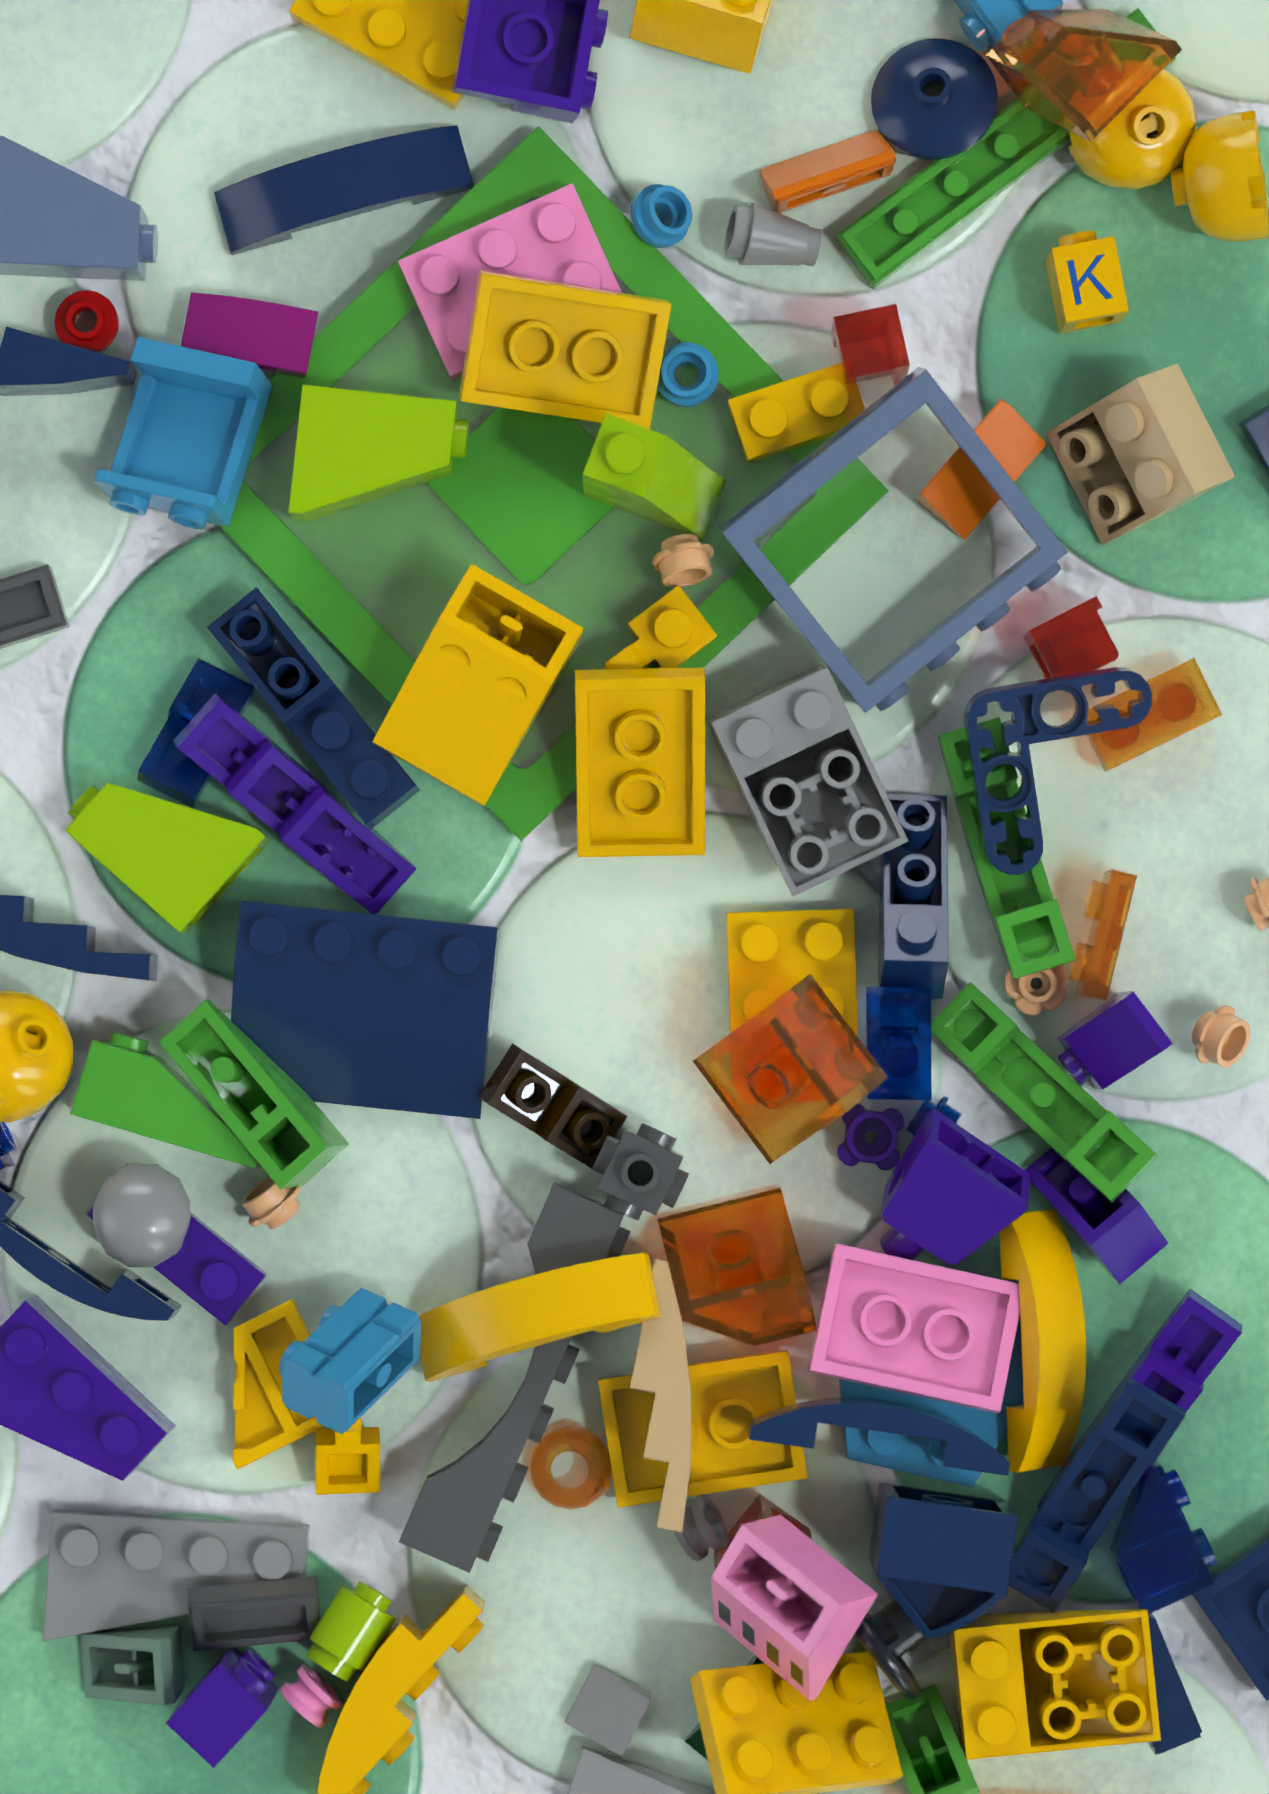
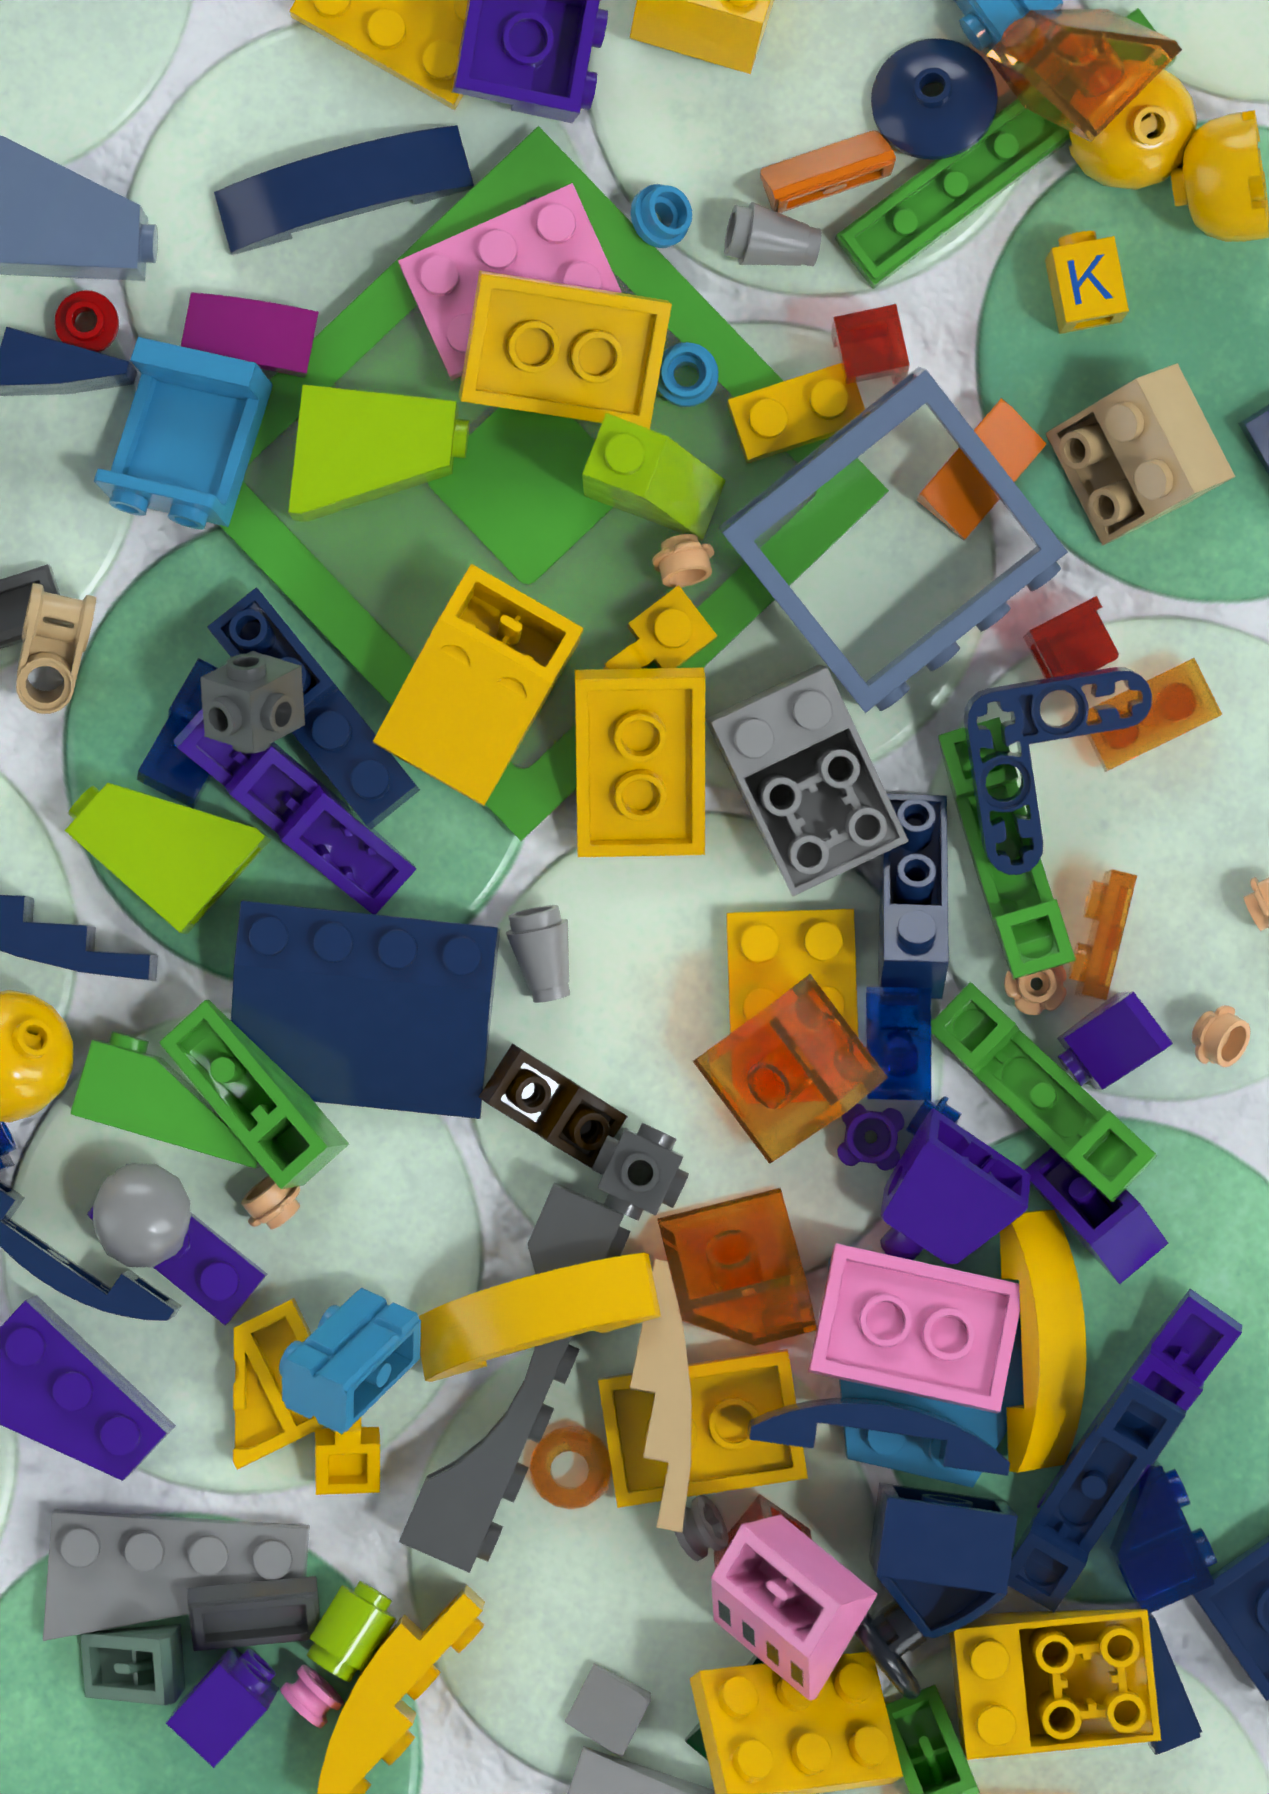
(53, 636): none -> tan piece
(252, 701): none -> dark grey brick
(542, 951): none -> light grey cone

